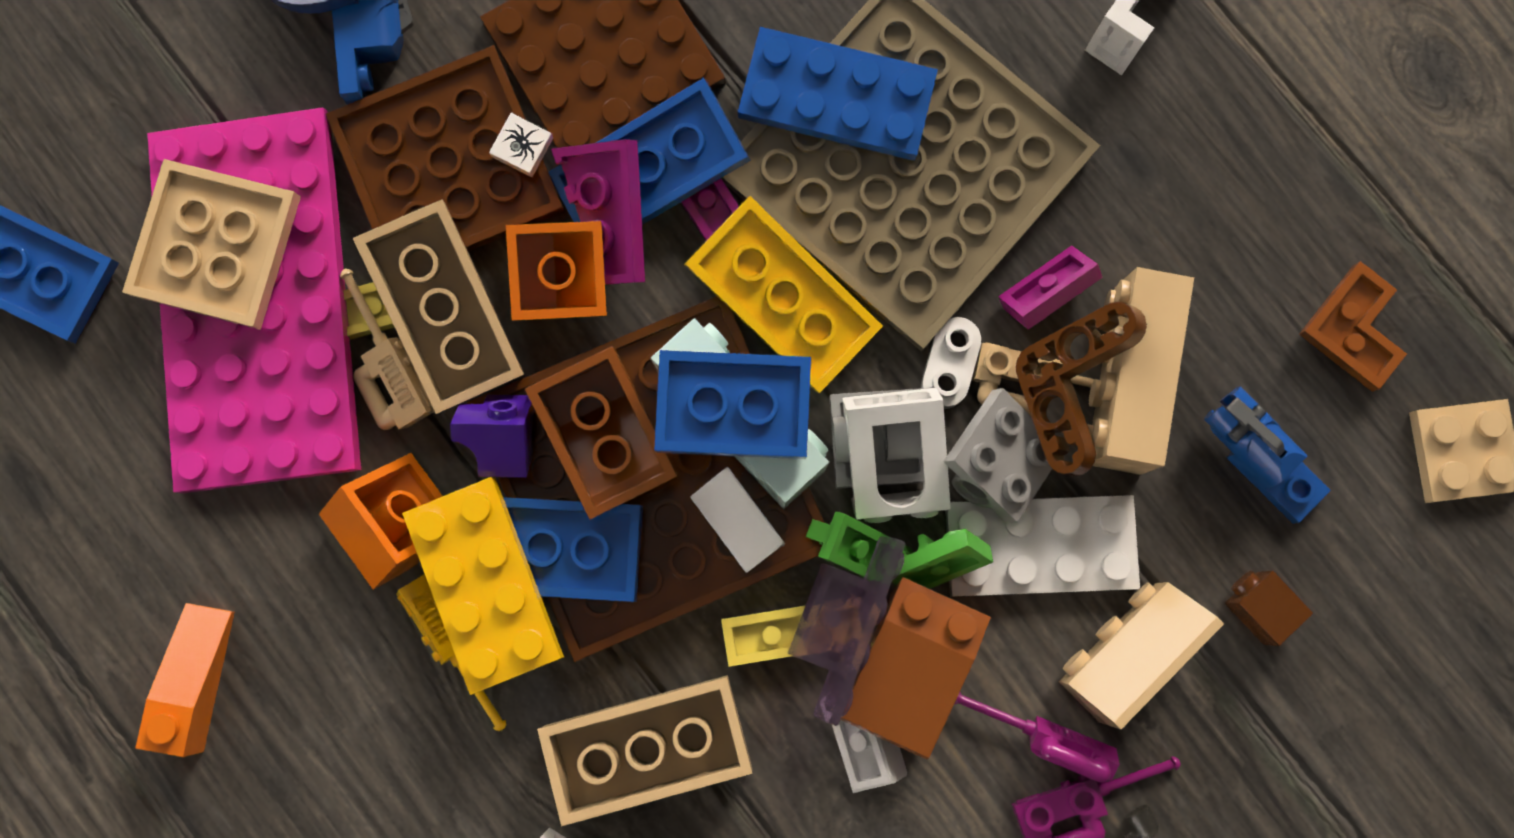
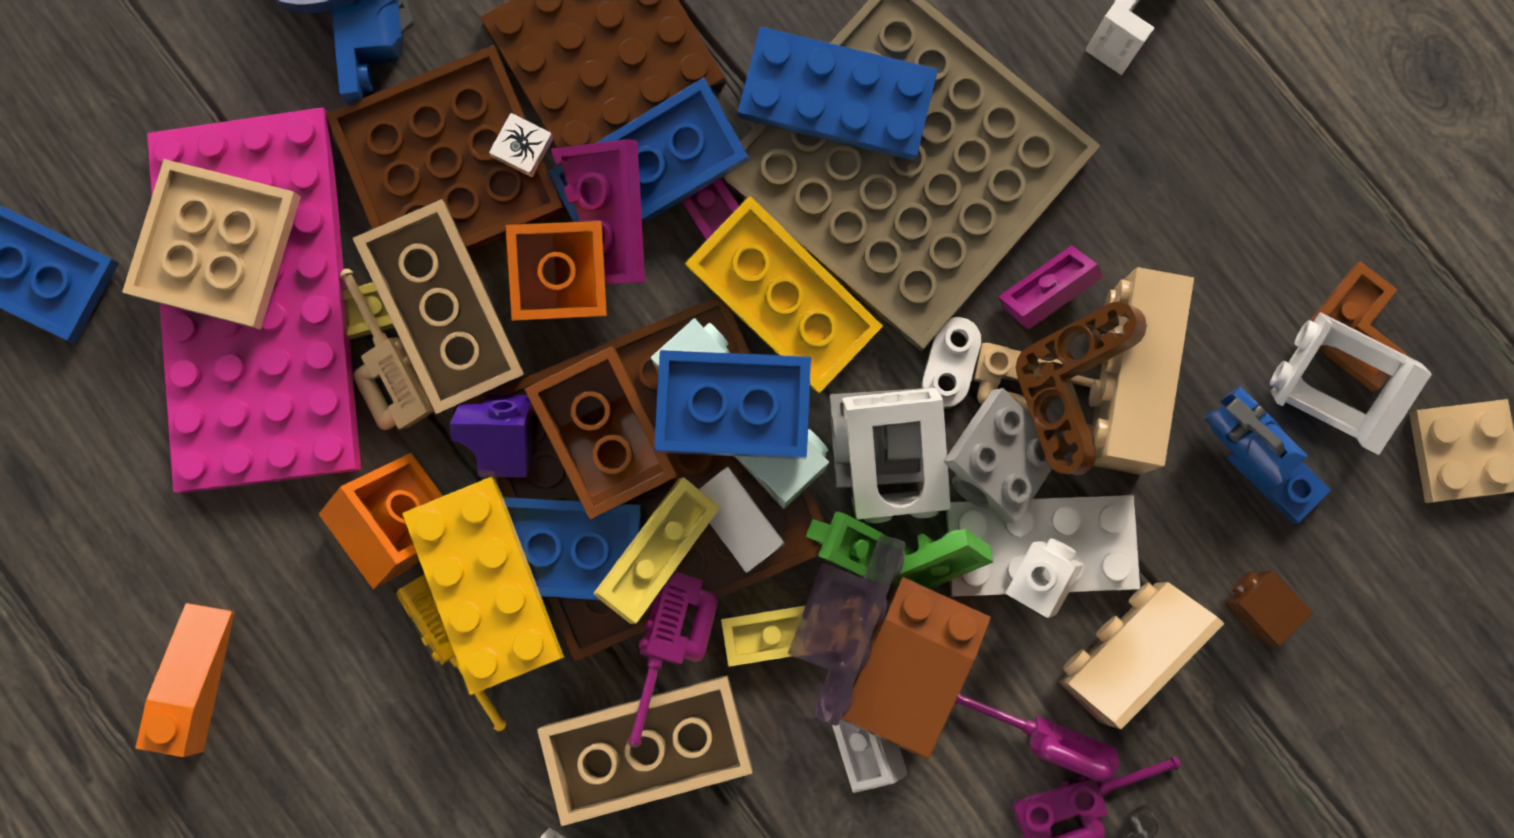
(656, 551): none -> light yellow plate
(663, 638): none -> magenta piece
(1031, 586): none -> white brick
(1388, 409): none -> white panel

